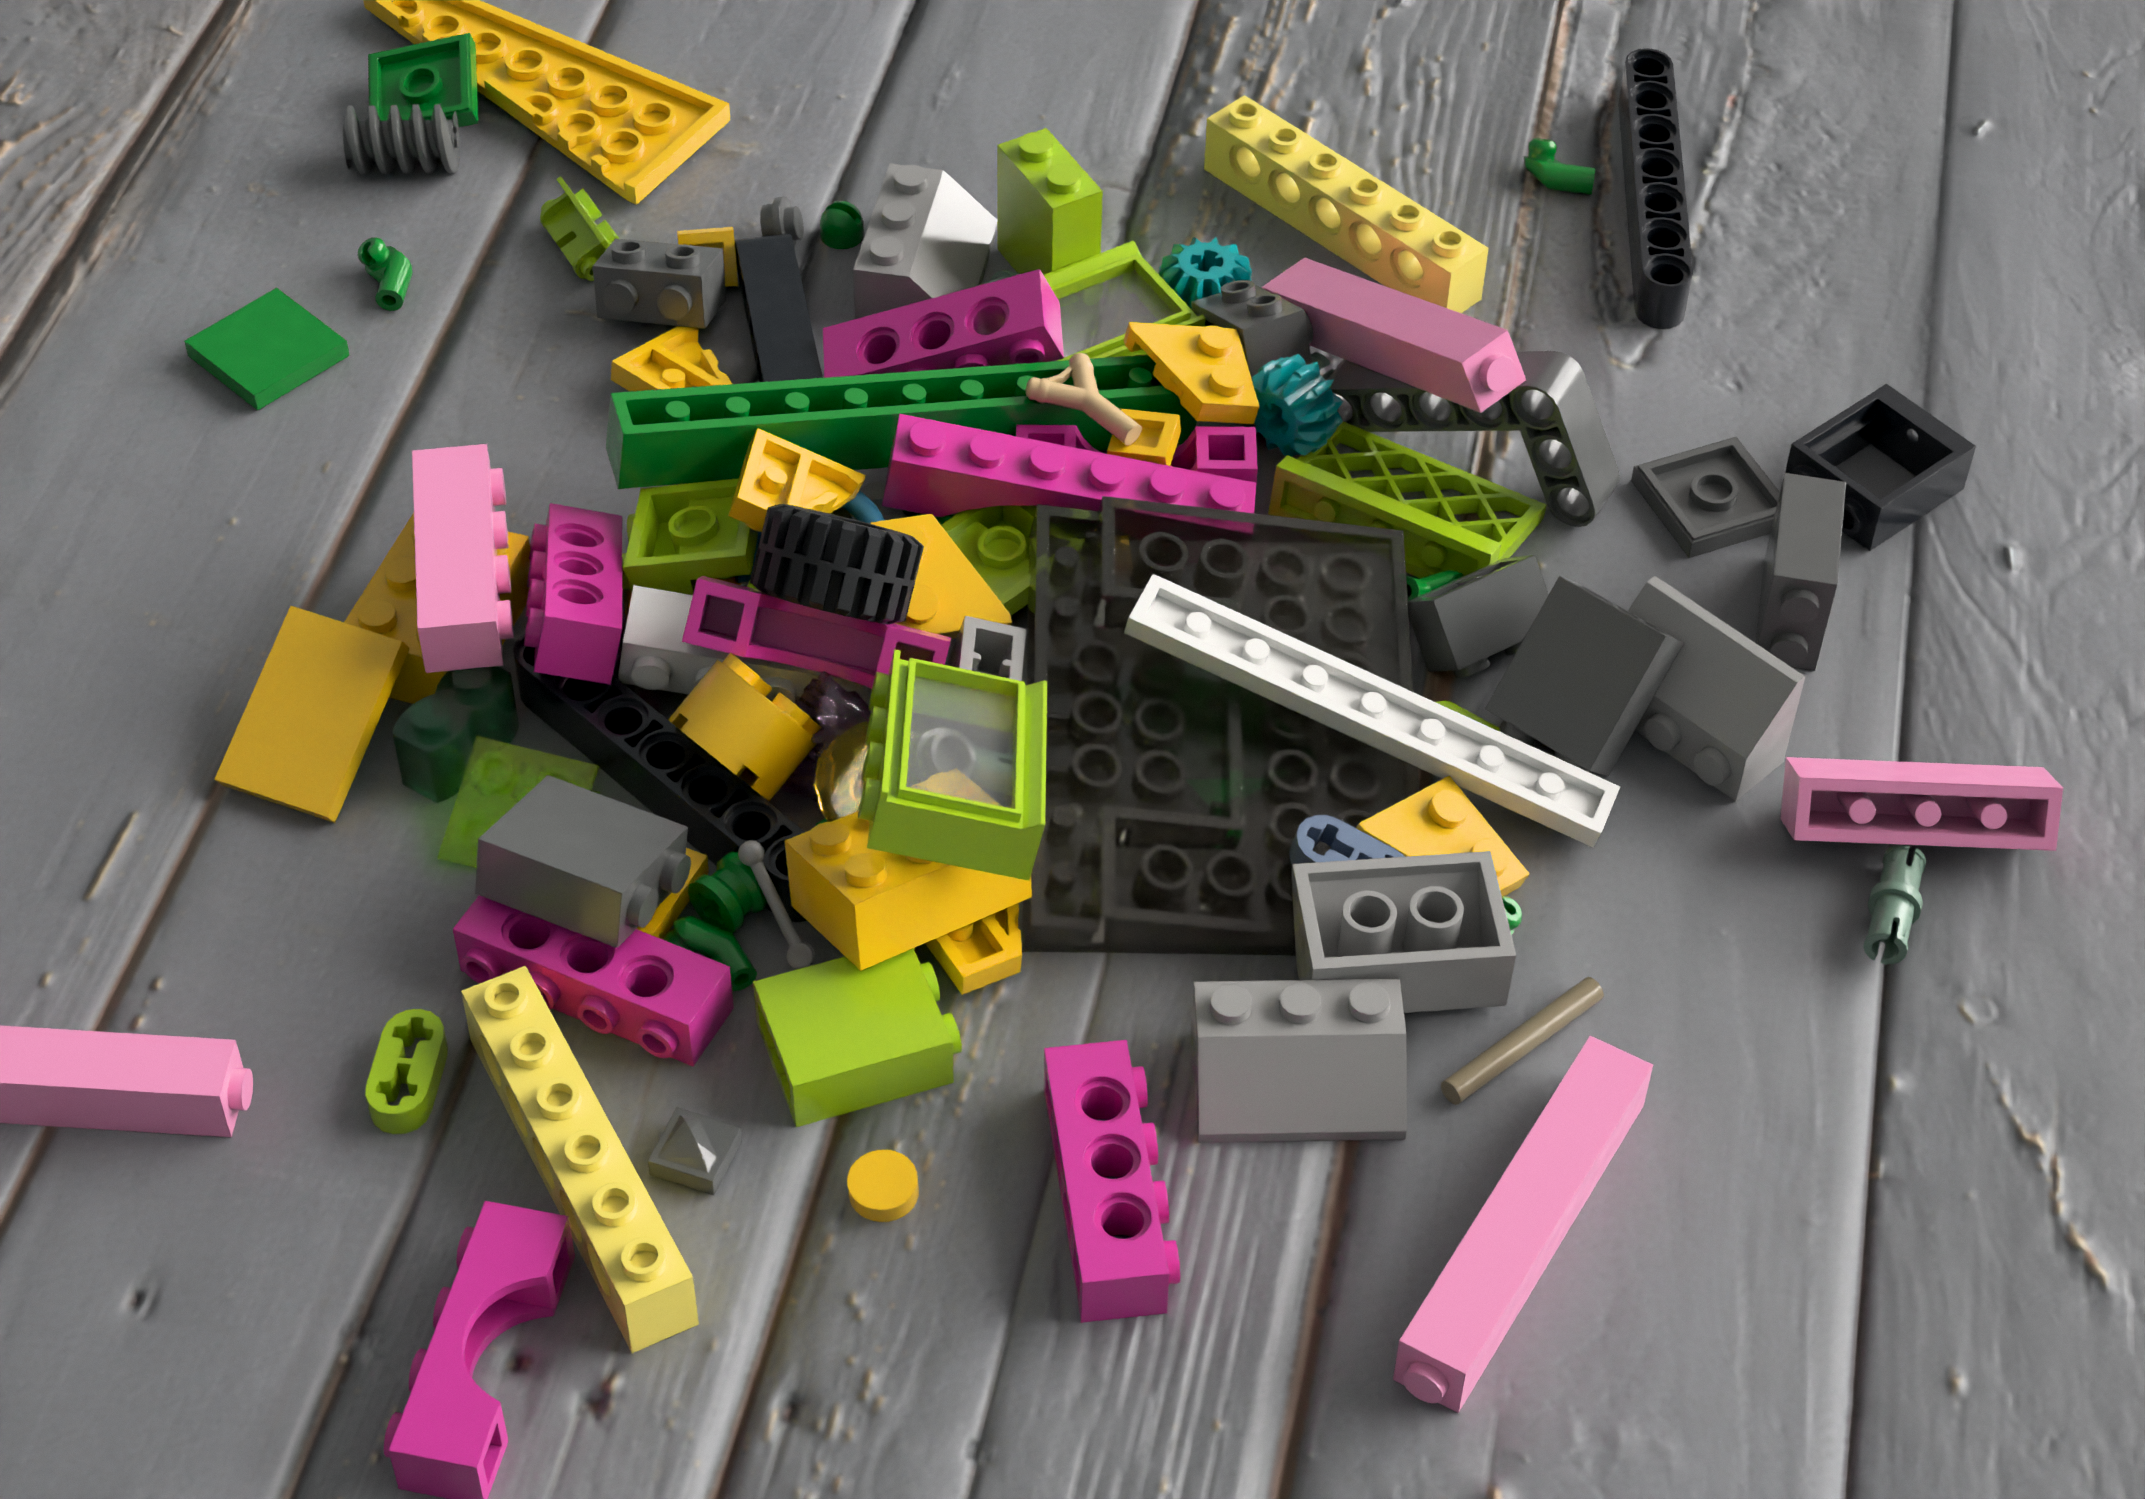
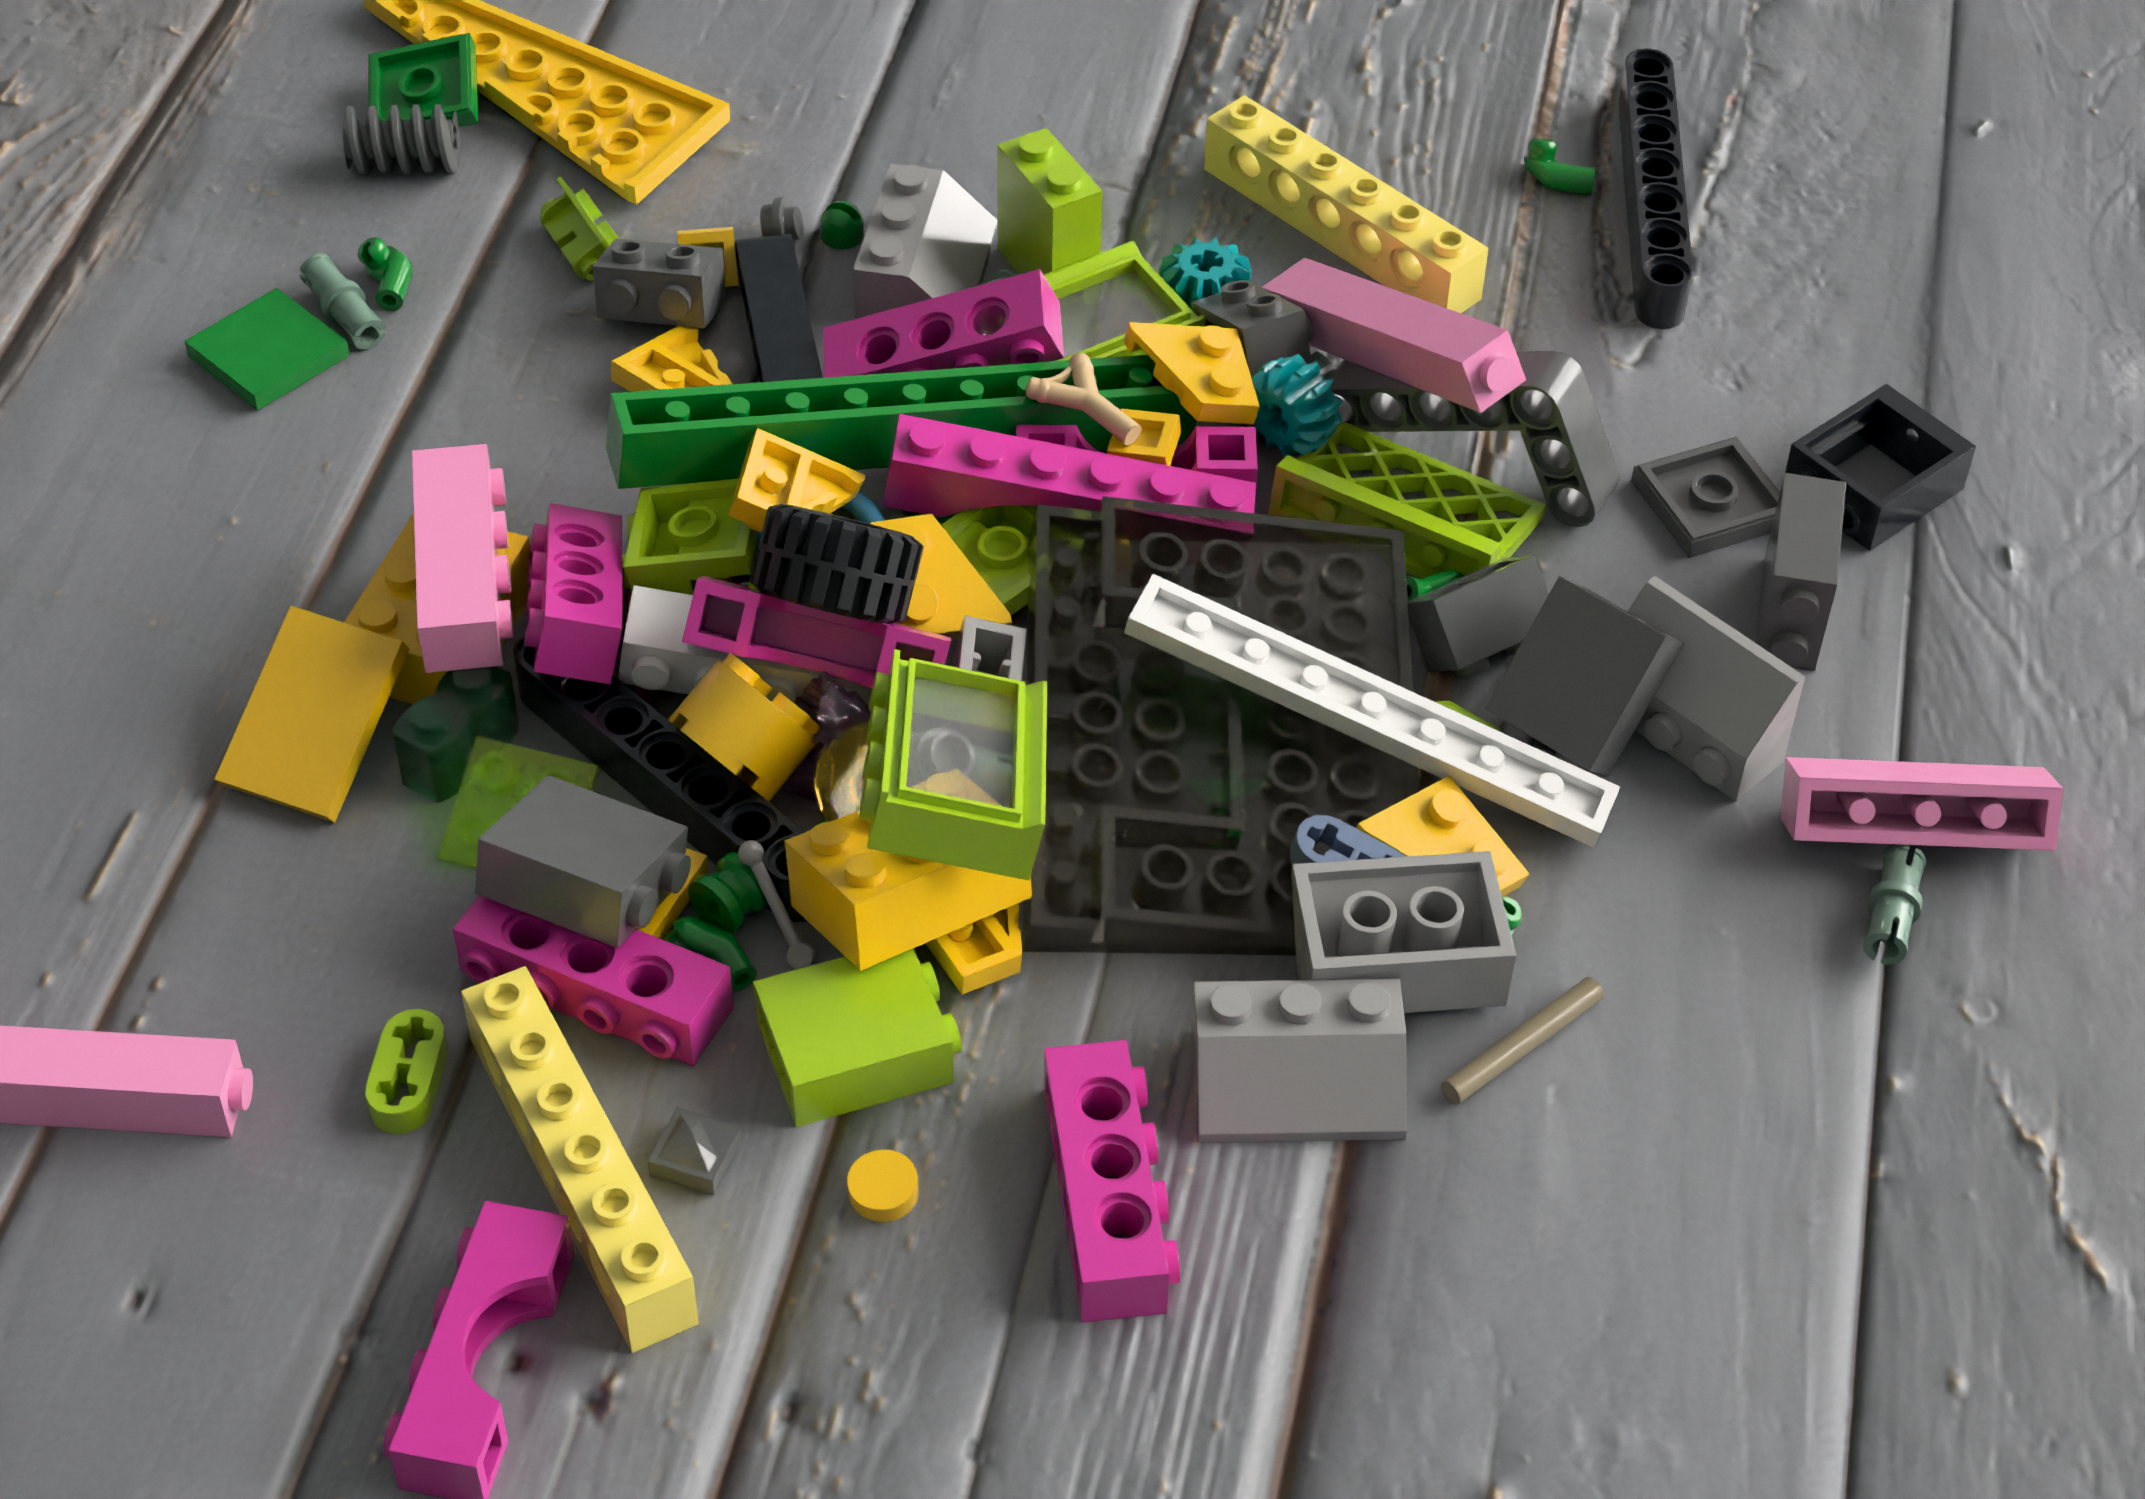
(342, 301): none -> sand green pin
(1521, 1225): bright pink brick -> none

